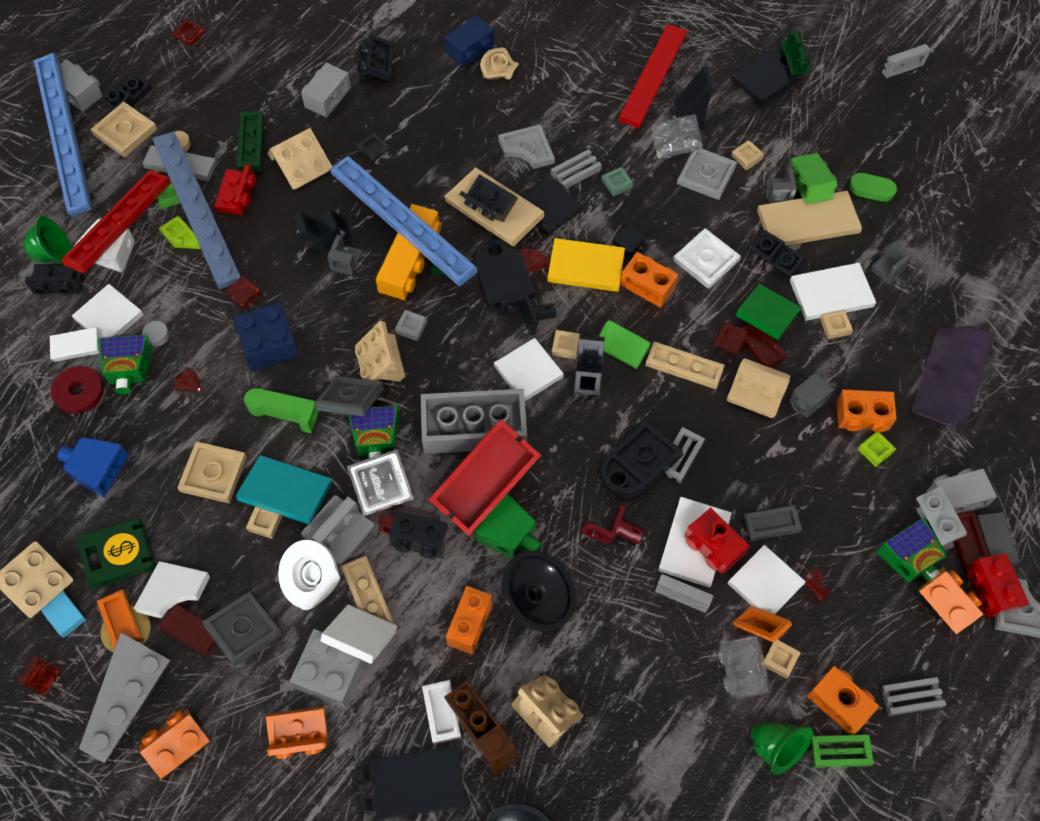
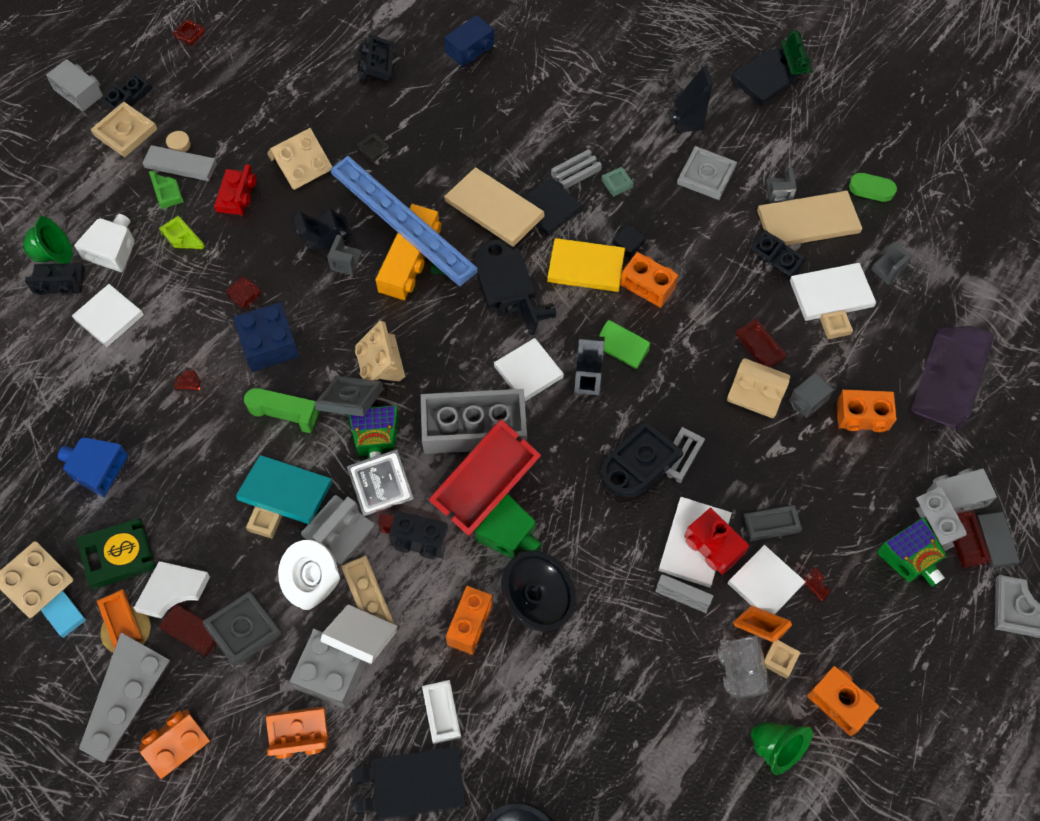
(38, 675): clear red tile -> none
(63, 135): medium blue tile -> none
(71, 378): dark red tile -> none
(74, 344): white tile -> none
(116, 221): red tile -> none
(125, 360): torso -> none
(156, 332): light grey tile -> none
(196, 210): sand blue plate -> none
(212, 472): tan plate -> none
(250, 140): dark green plate -> none
(326, 89): light grey brick -> none
(411, 325): light grey tile -> none
(482, 728): reddish brown slope -> none
(490, 198): black bracket -> none
(497, 64): tan animal -> none
(529, 145): light grey tile -> none
(533, 259): clear red tile -> none
(546, 709): tan bracket -> none
(565, 344): tan tile -> none
(618, 527): dark red bracket -> none
(653, 76): red tile -> none
(676, 136): clear bracket -> none
(685, 365): tan tile -> none
(706, 258): white tile -> none
(731, 339): clear red tile -> none
(747, 155): tan tile -> none
(768, 311): green tile -> none
(813, 178): bright green brick -> none
(816, 752): bright green tile -> none
(876, 449): lime tile -> none
(906, 60): light grey tile -> none
(935, 691): light grey tile -> none
(951, 601): orange bracket -> none
(996, 584): red bracket -> none

